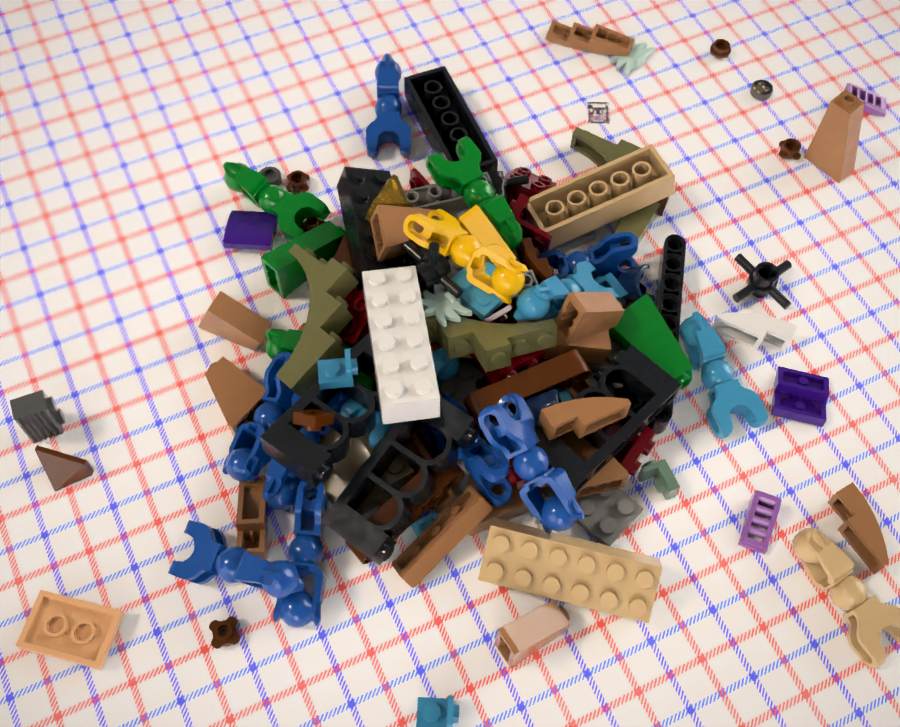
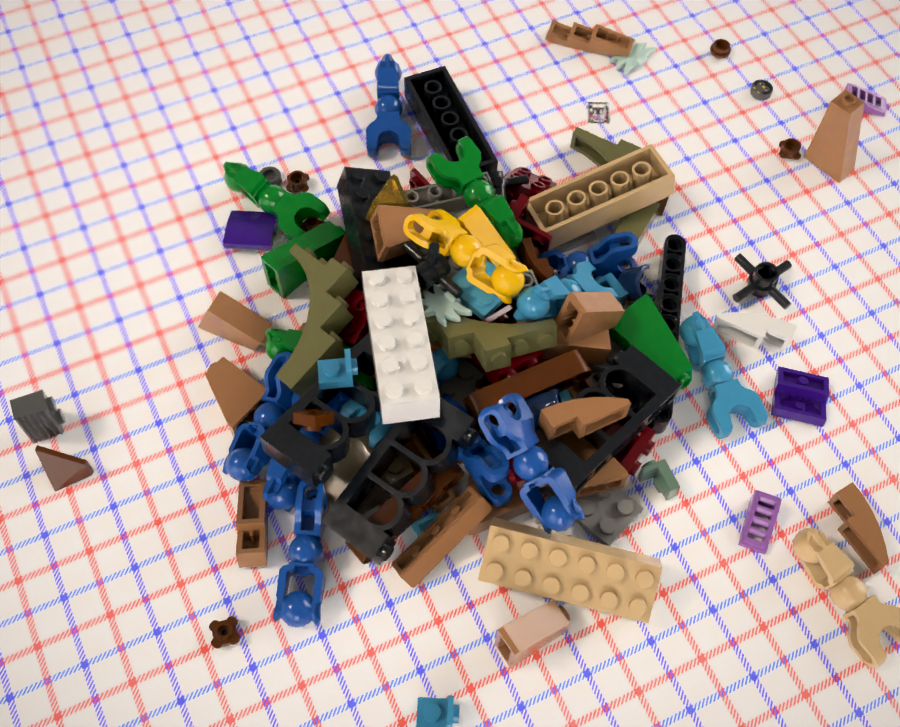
(70, 630): light nougat plate -> none
(233, 564): blue piece -> none

